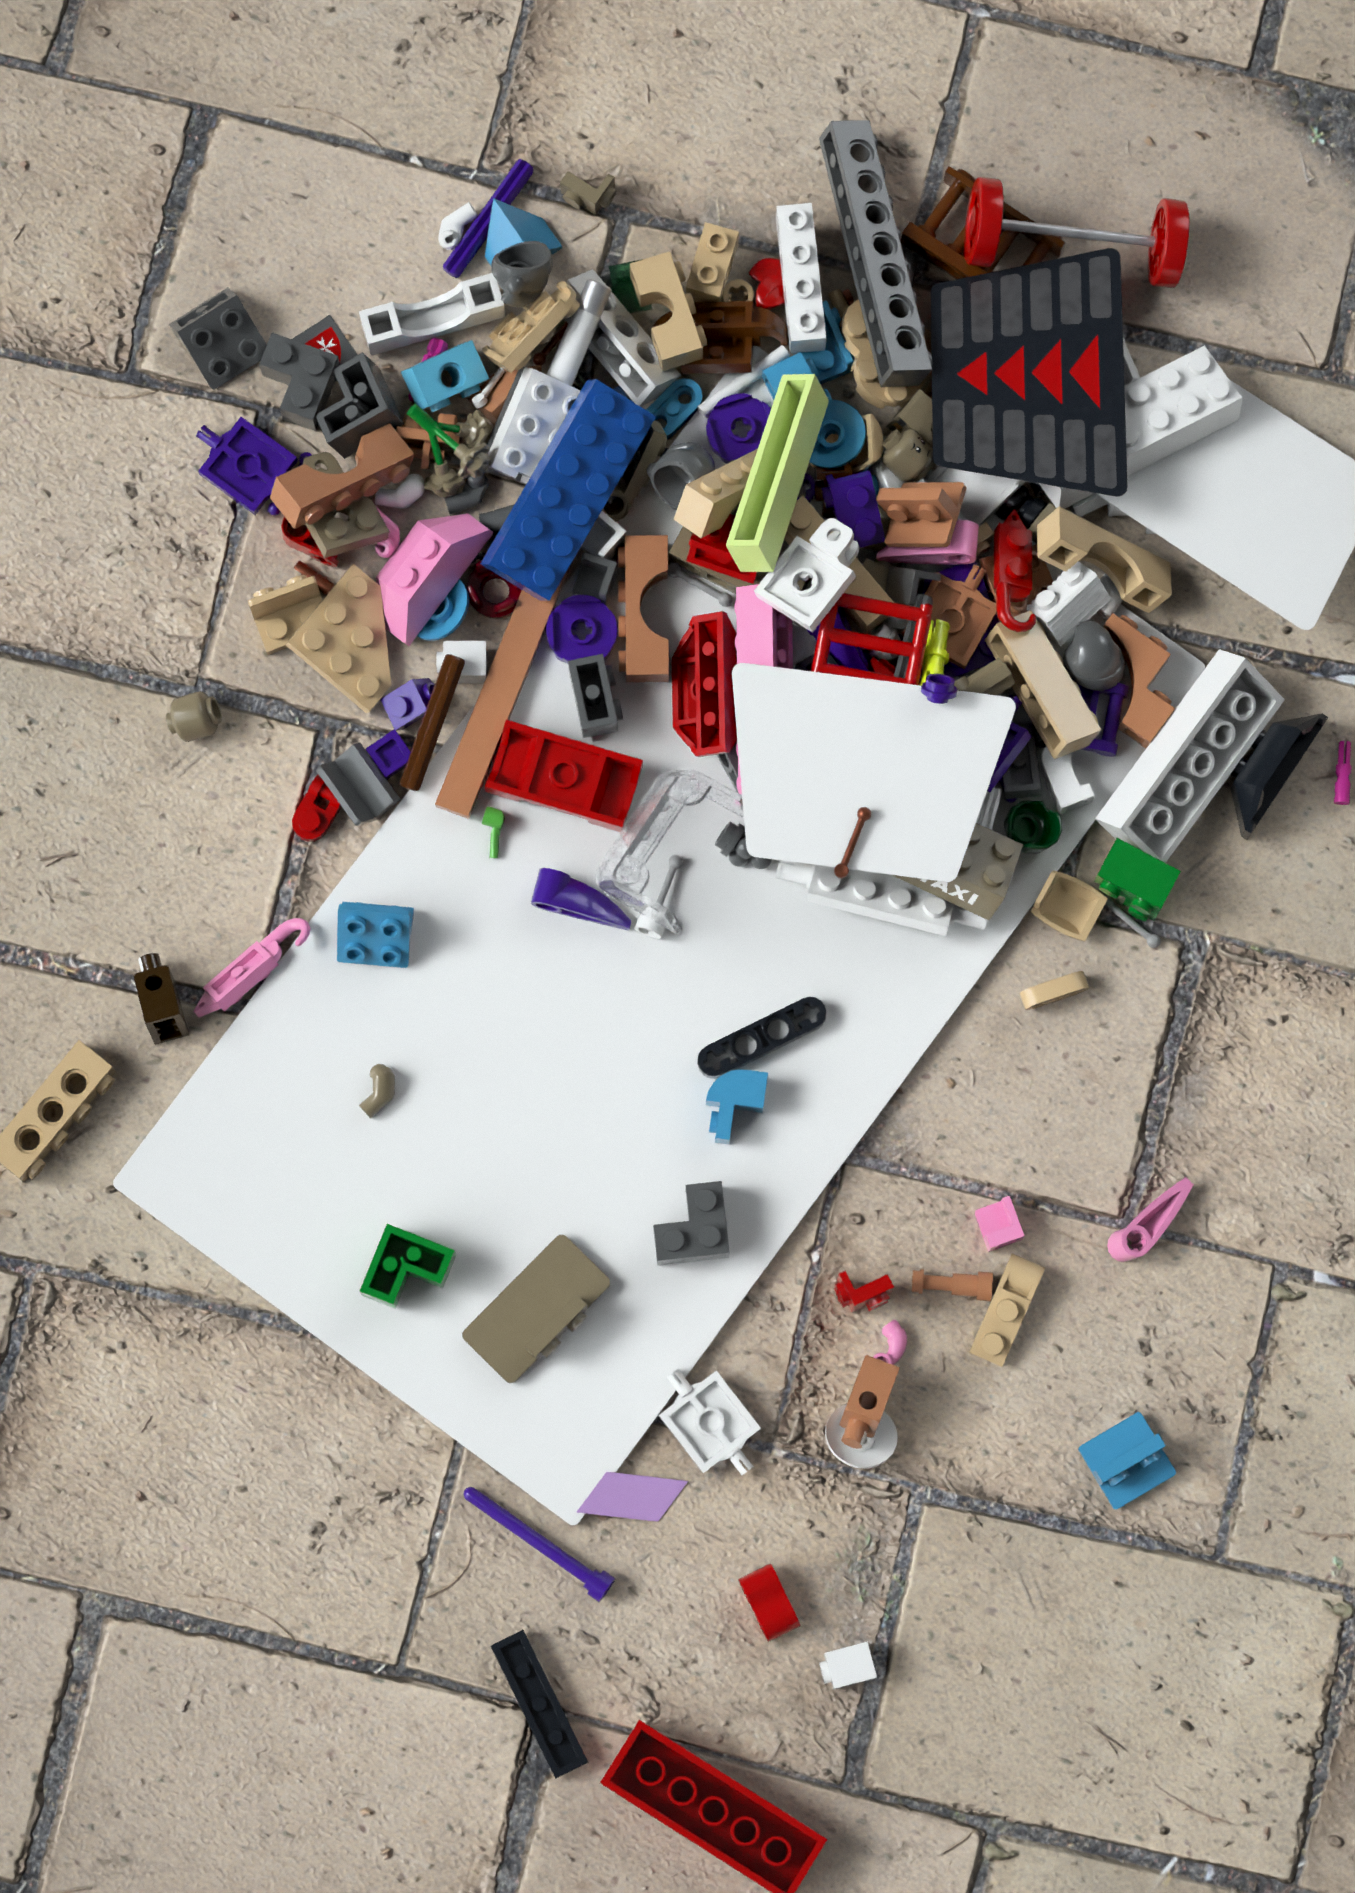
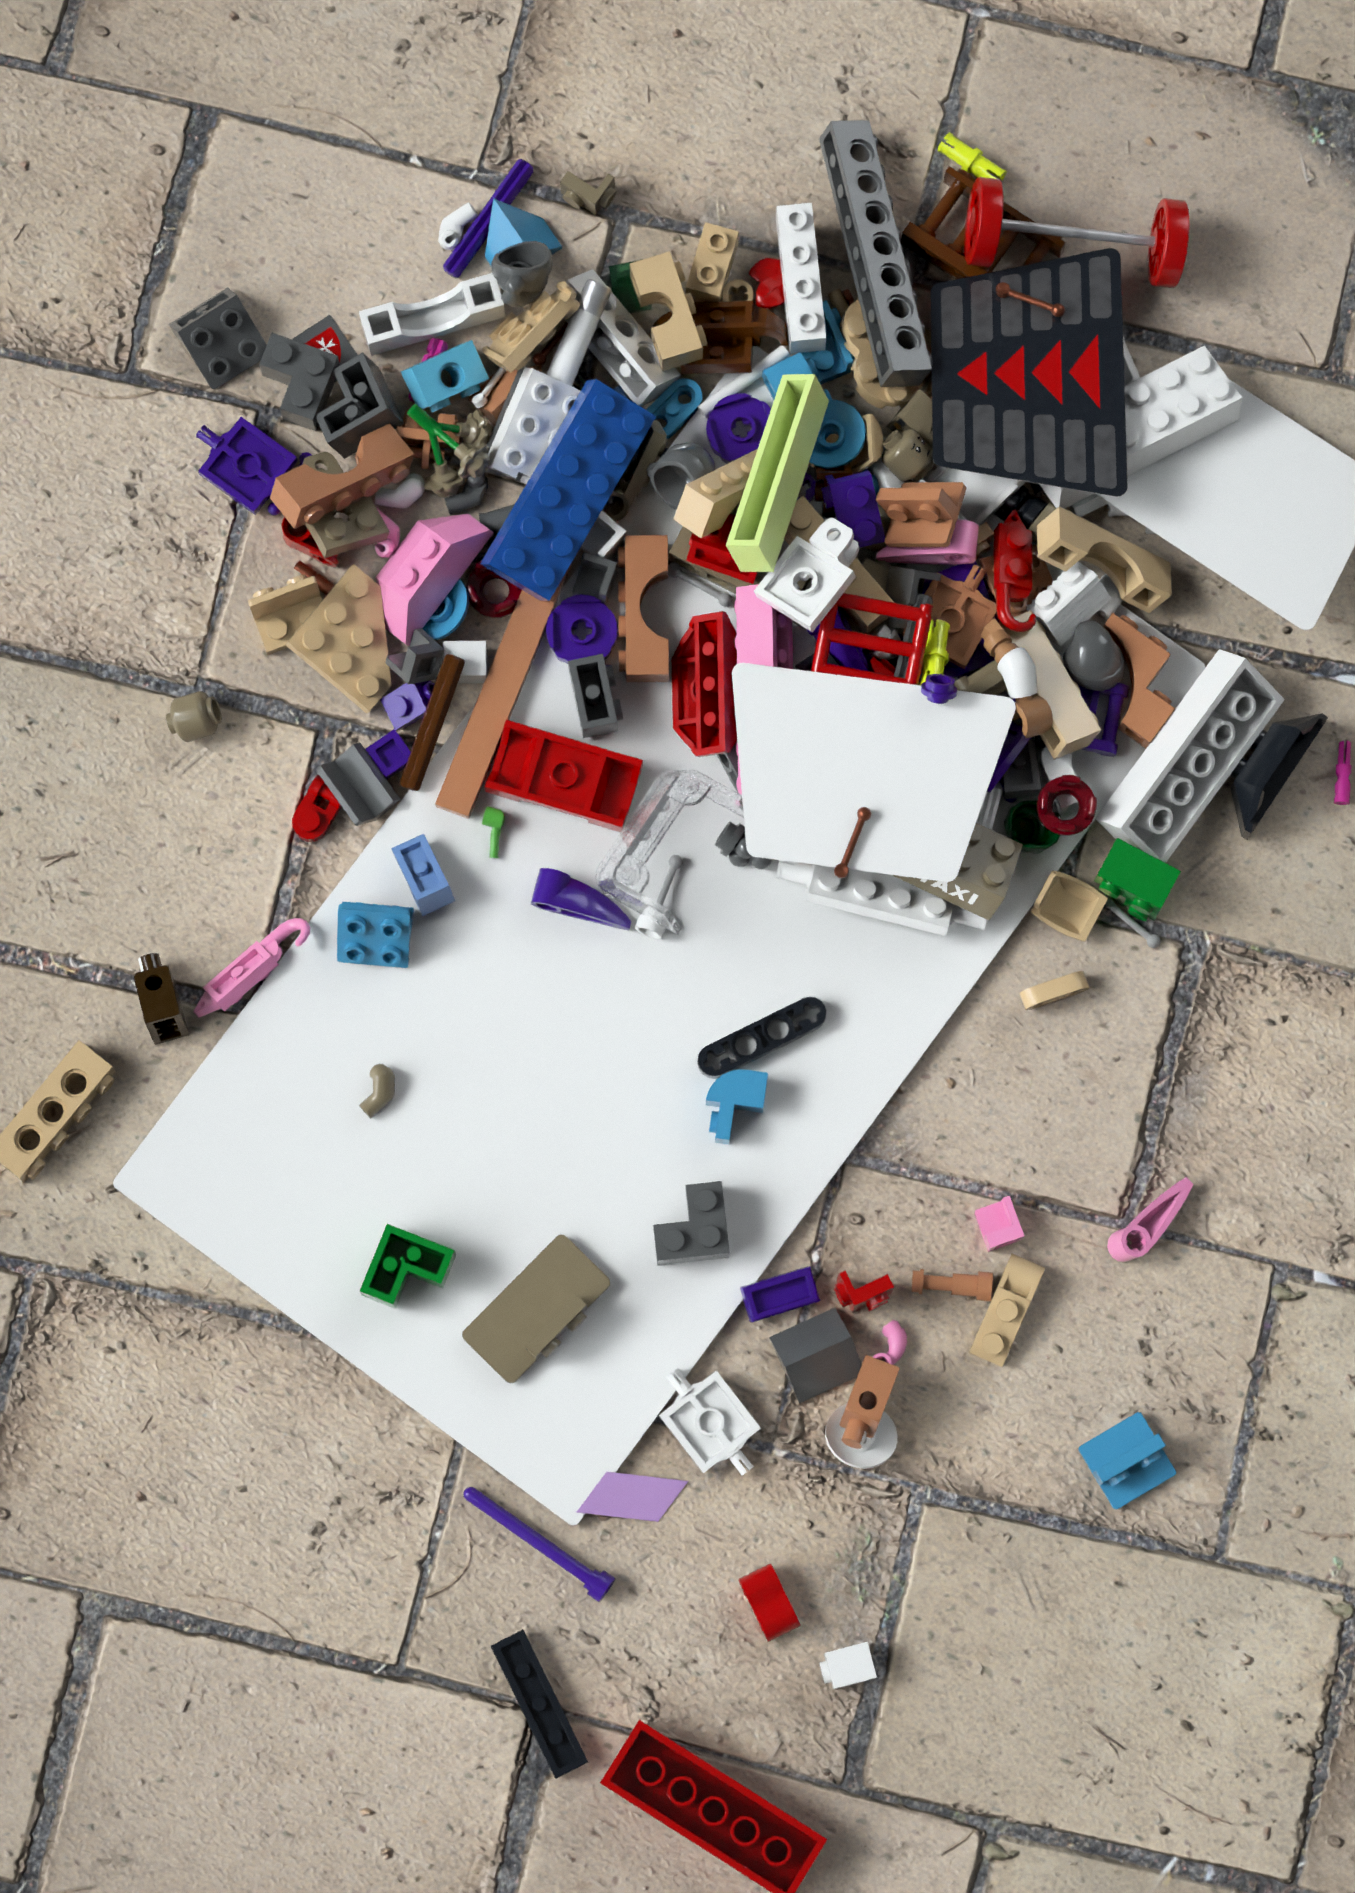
(420, 661): none -> dark grey panel
(423, 874): none -> medium blue plate
(780, 1294): none -> dark purple tile
(817, 1355): none -> dark grey slope
(970, 159): none -> neon yellow pin
(1003, 290): none -> copper hinge
(1020, 680): none -> piece
(1080, 791): none -> dark red piece

